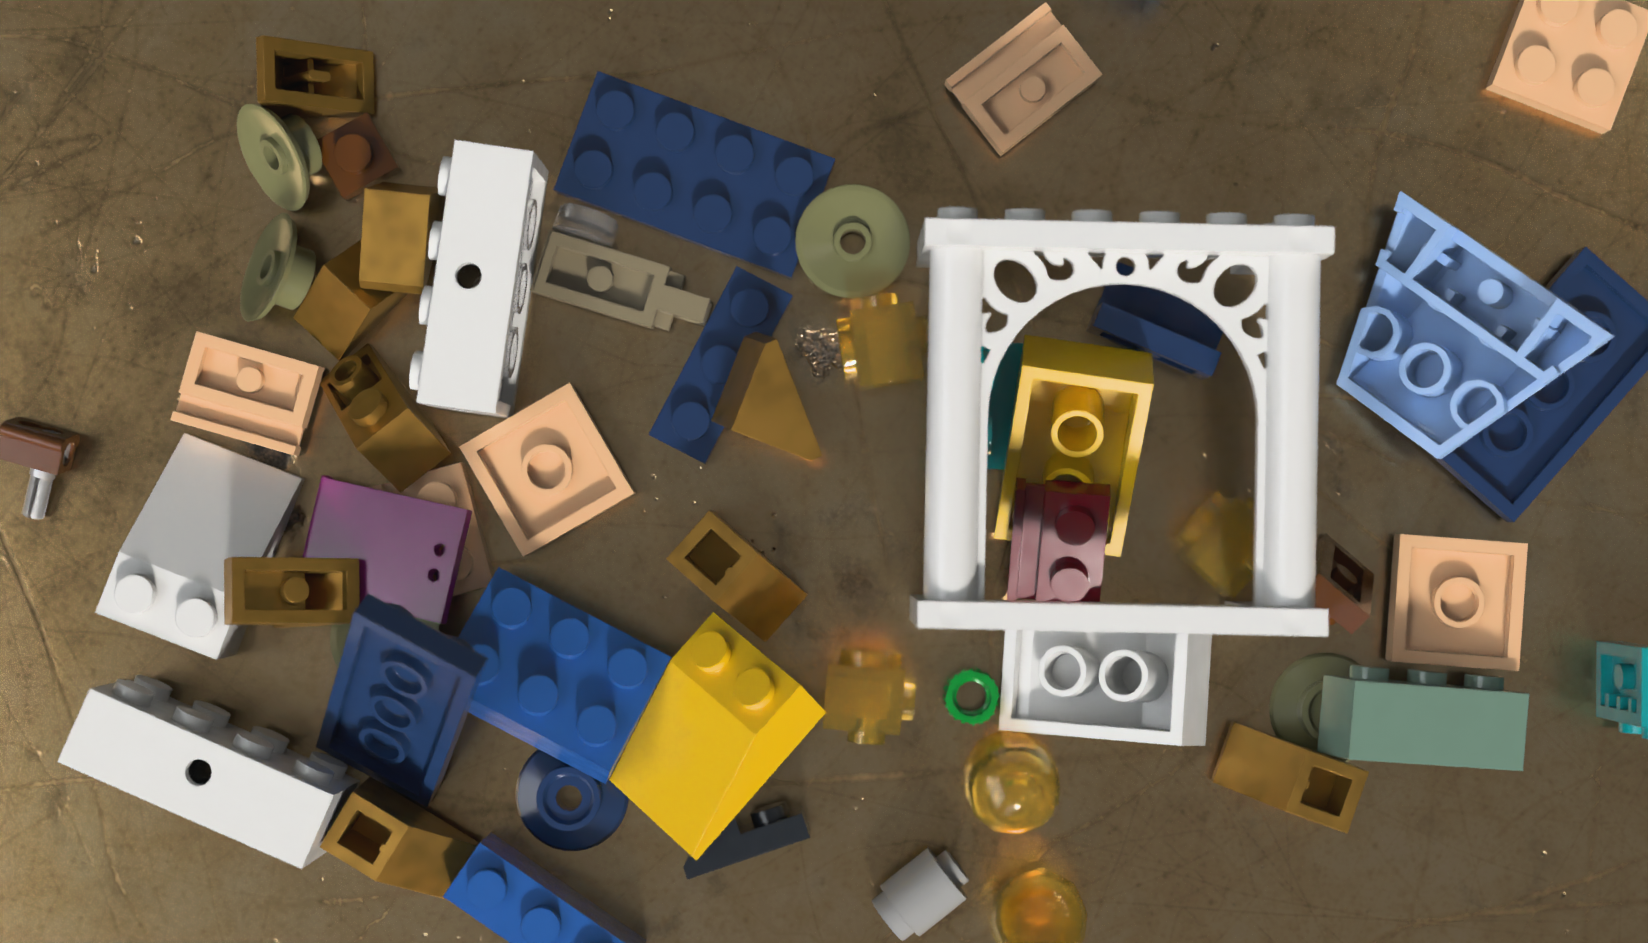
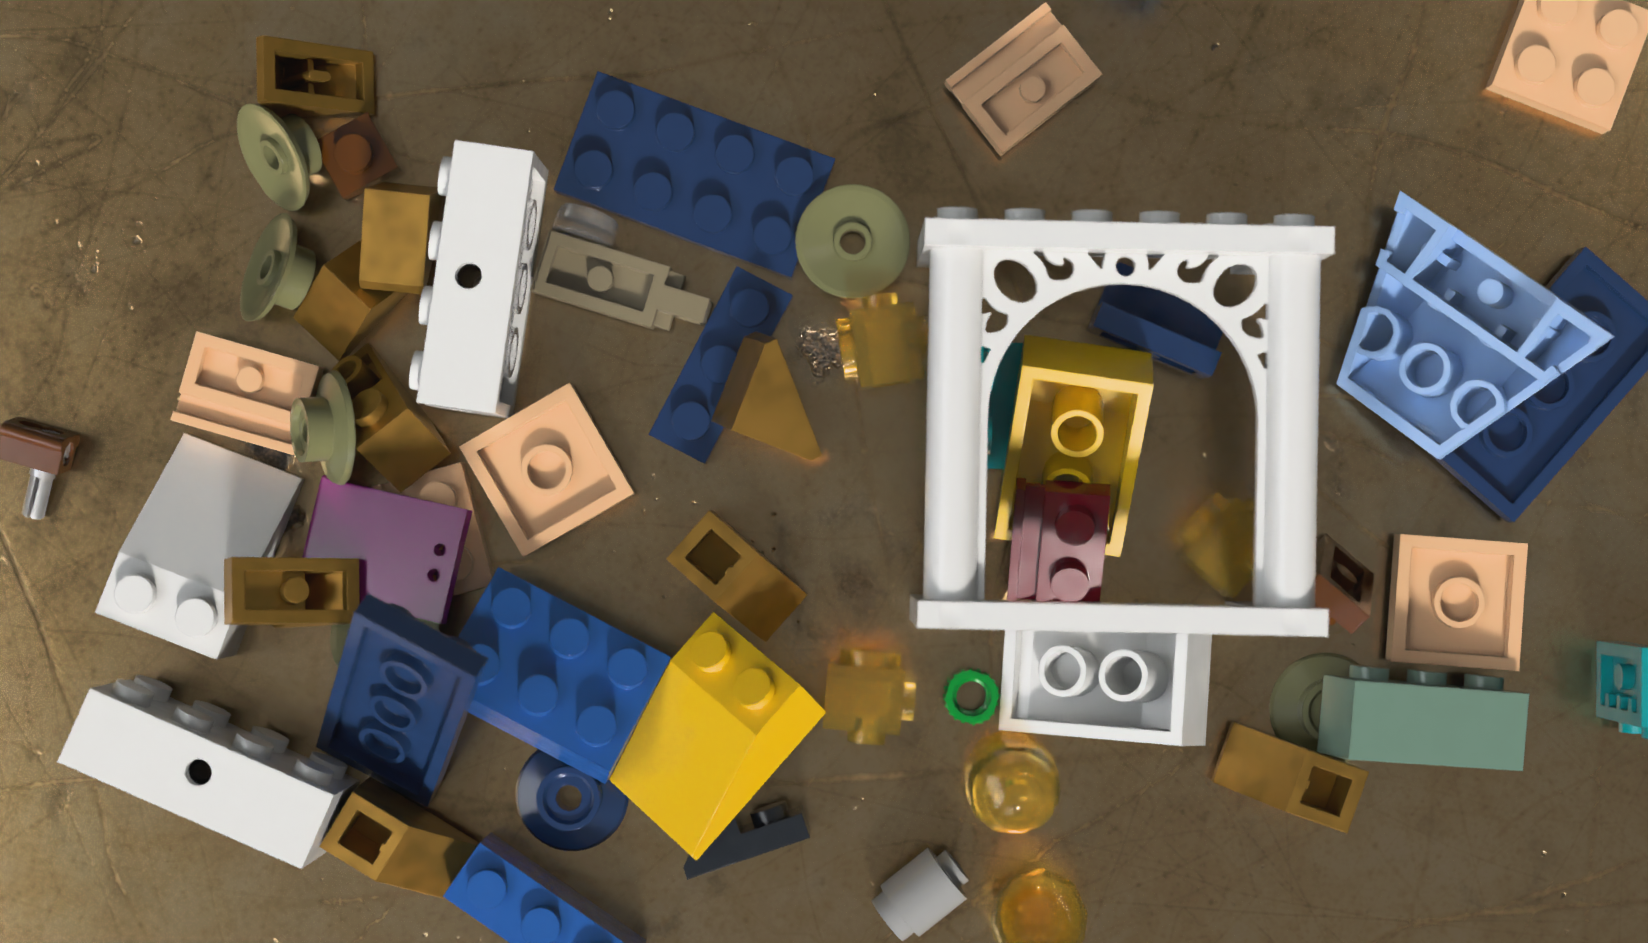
(325, 428): none -> olive piece

